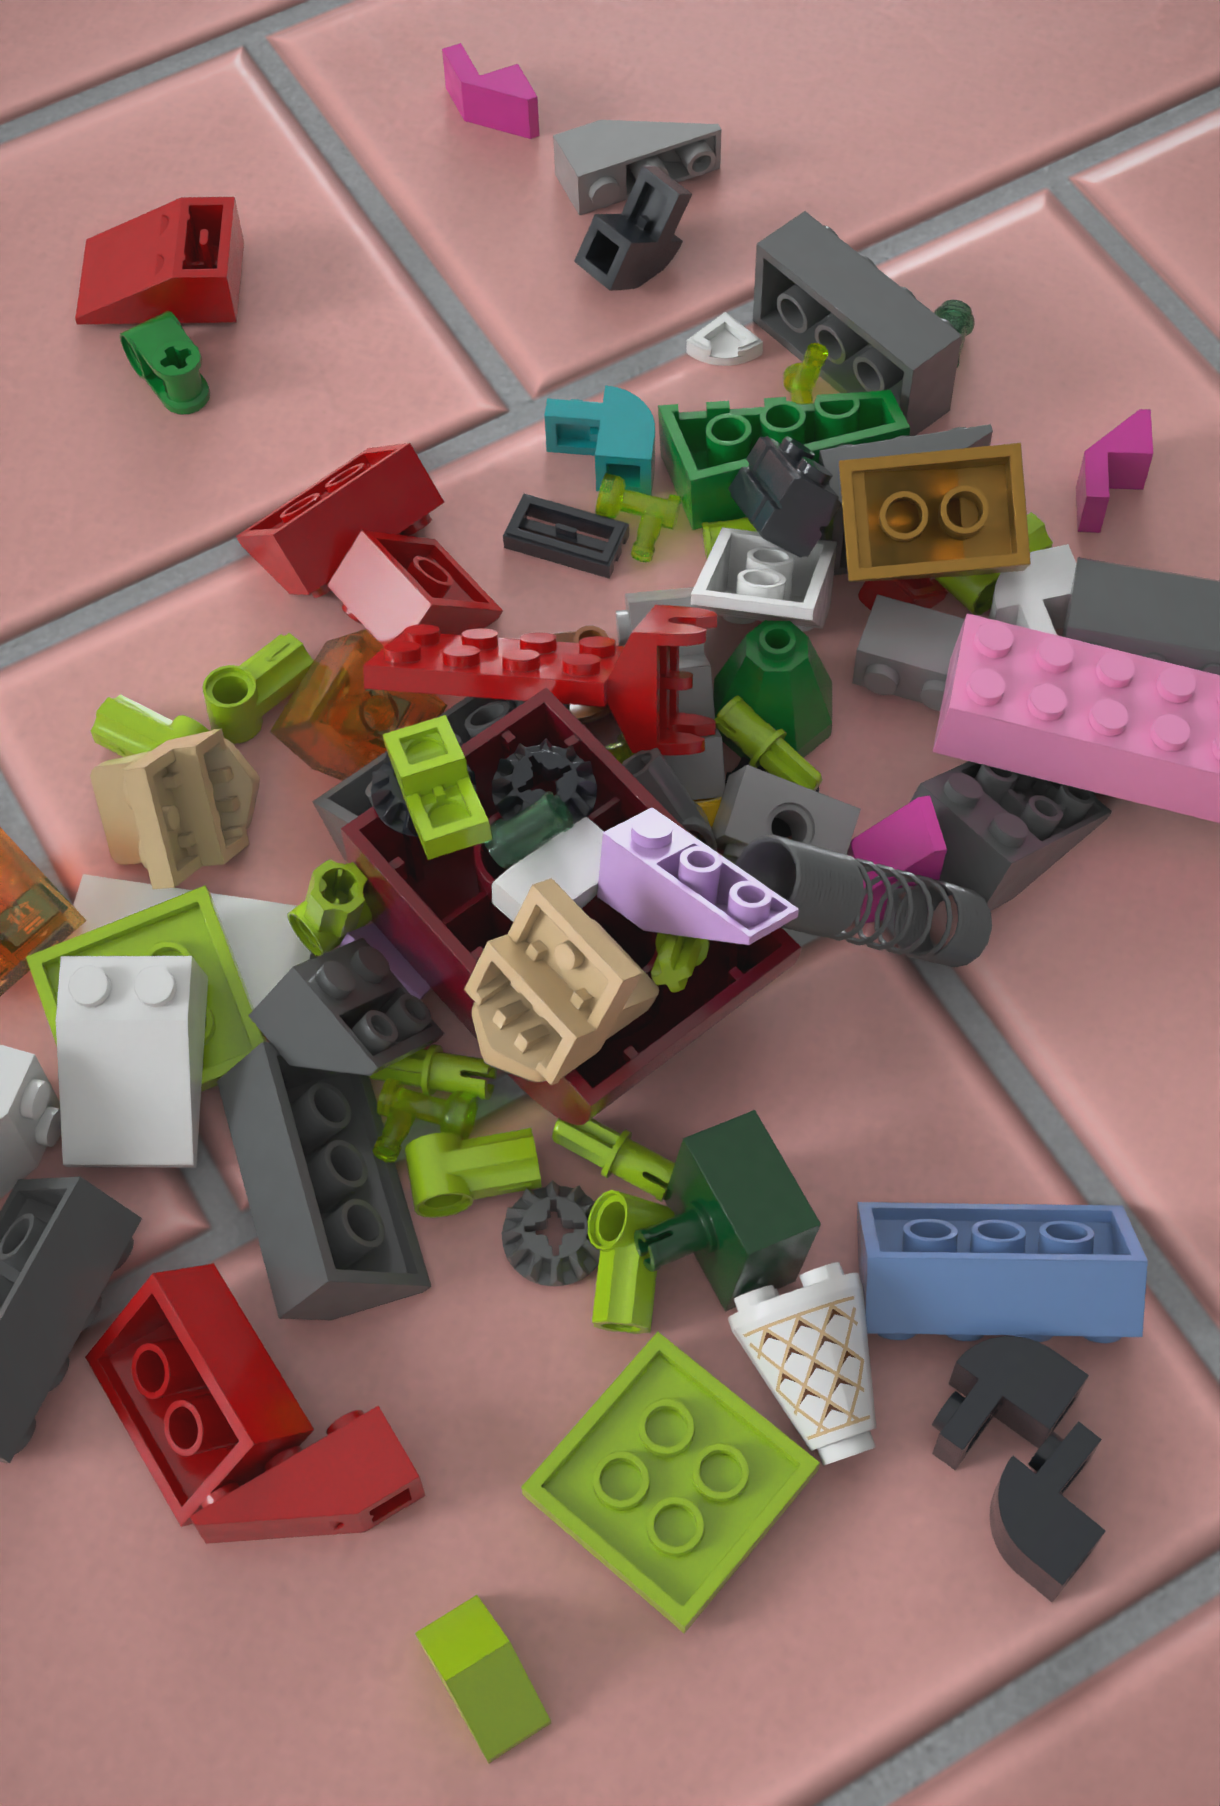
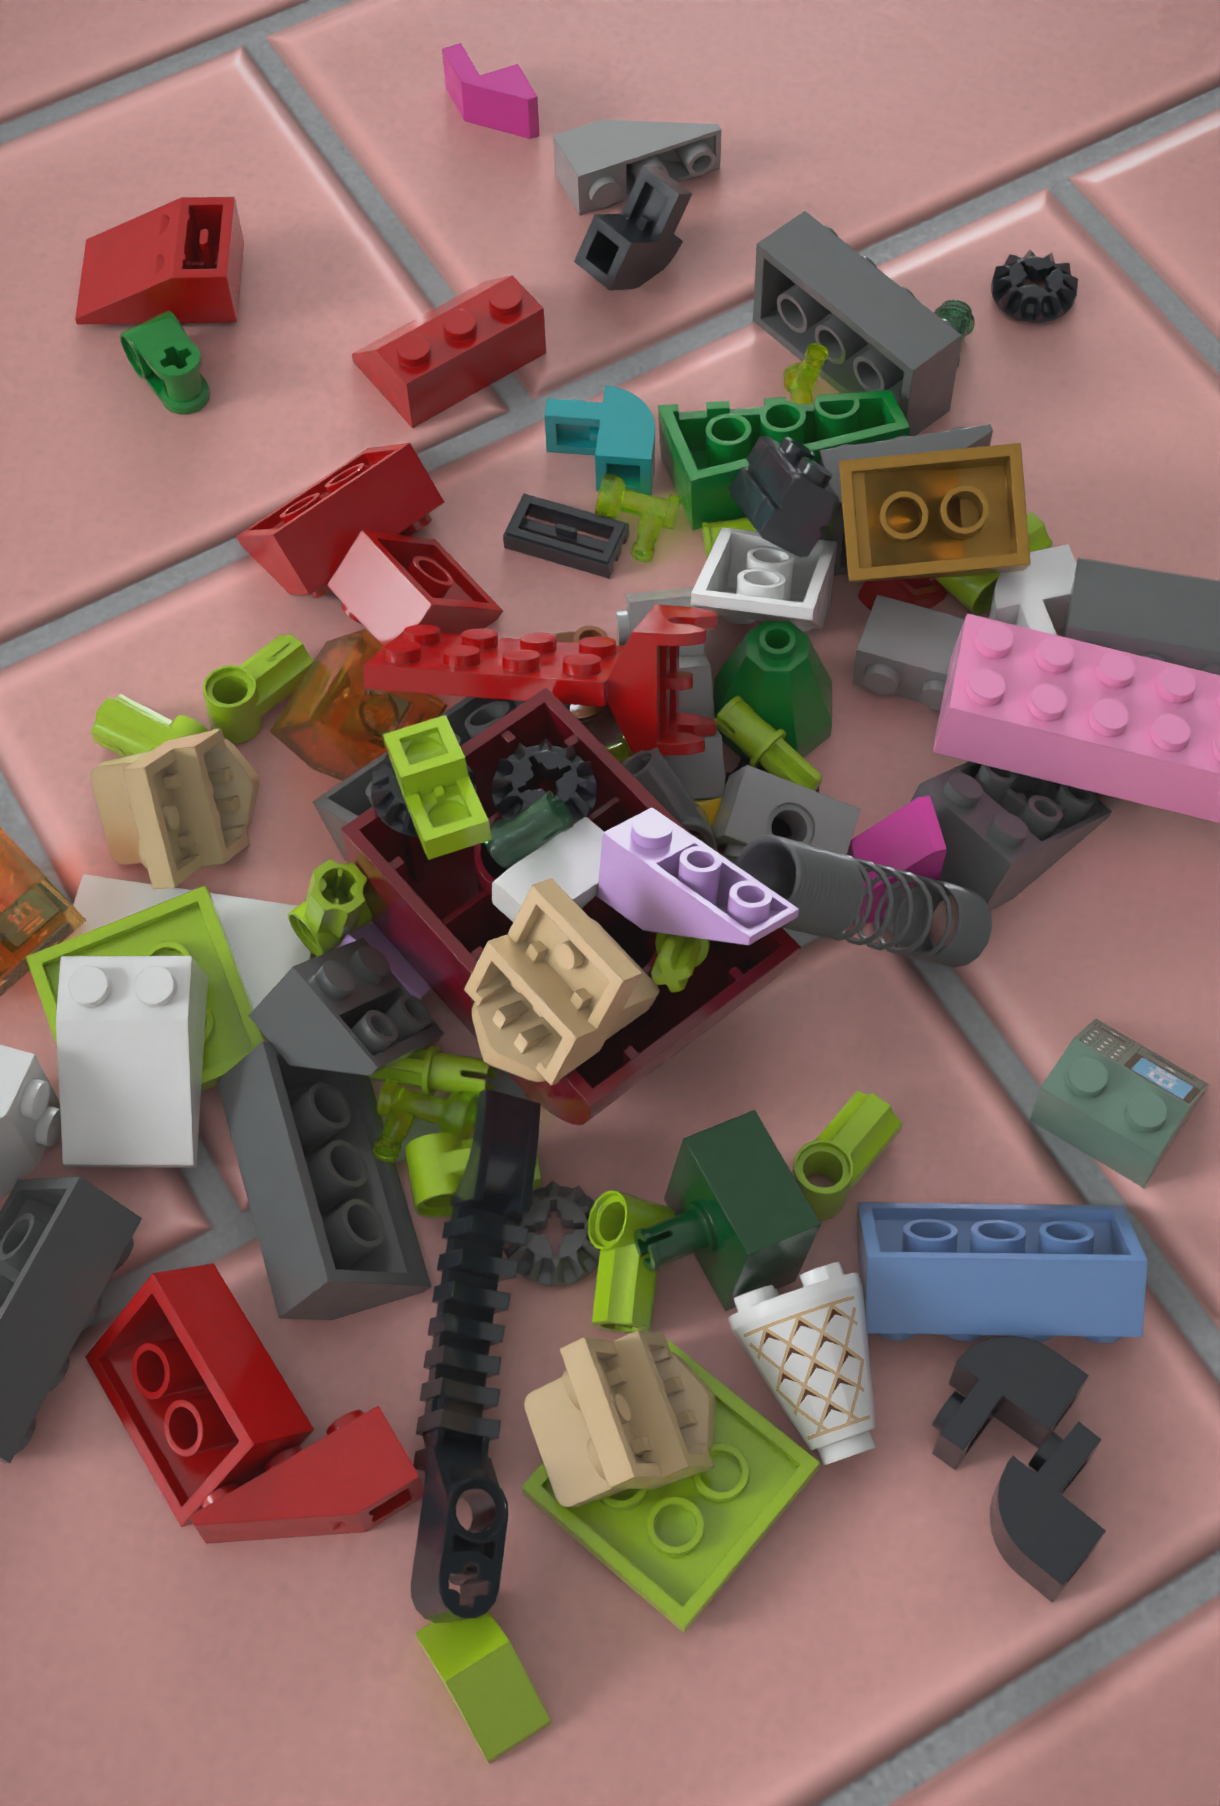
(455, 1435): none -> black piece
(456, 349): none -> red slope
(616, 1155): lime axle -> none
(621, 1419): none -> tan piece
(724, 343): white tile -> none
(845, 1151): none -> lime piece
(1031, 301): none -> black gear
(1113, 462): dark pink slope -> none
(1117, 1101): none -> sand green slope

